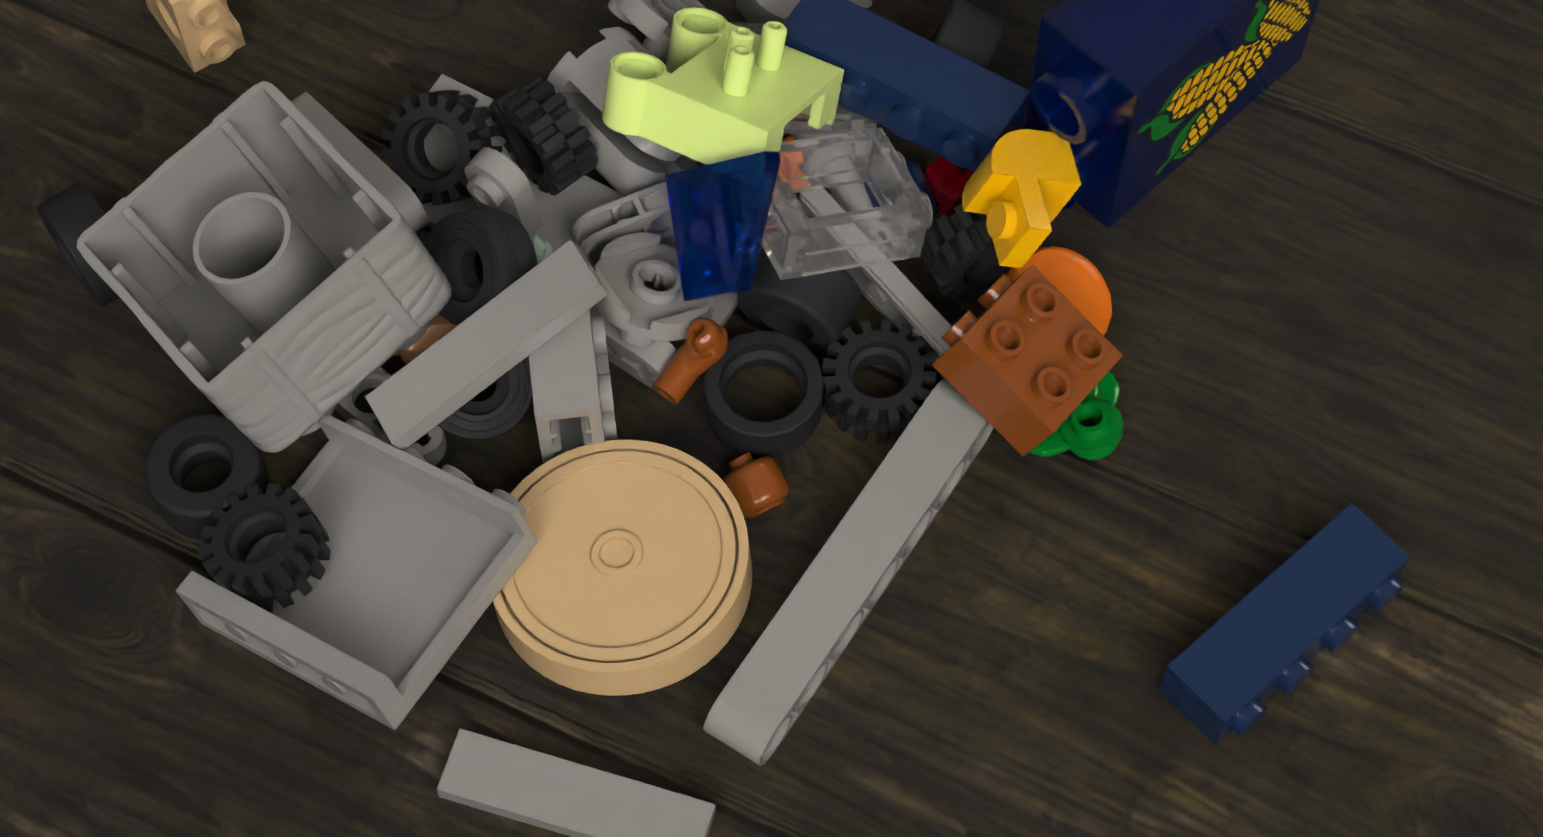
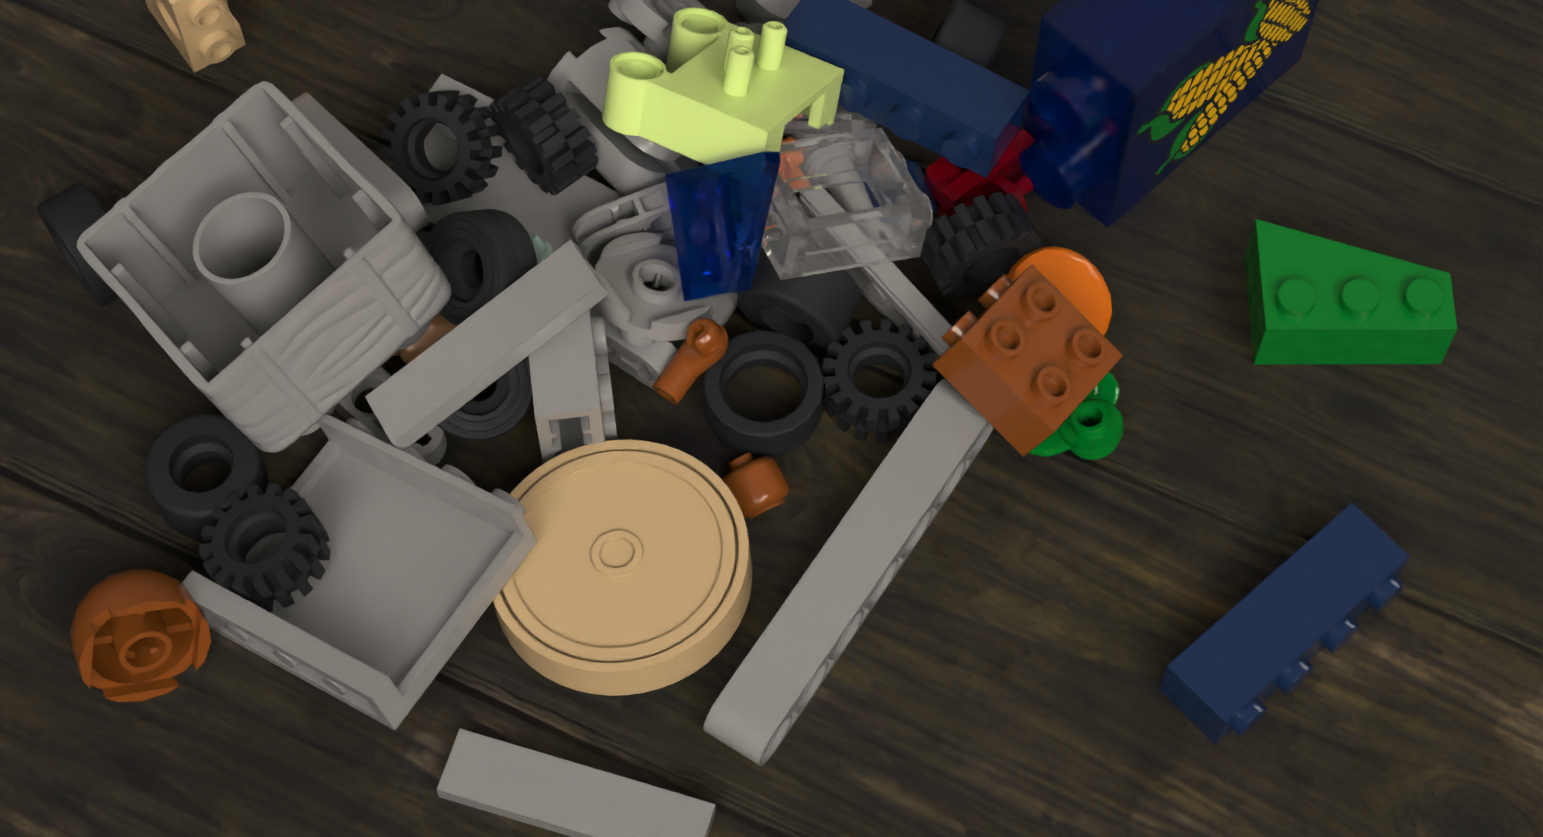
(137, 635): none -> dark orange cylinder
(502, 186): light grey plate -> none
(1022, 191): yellow brick -> none
(1342, 303): none -> green wedge

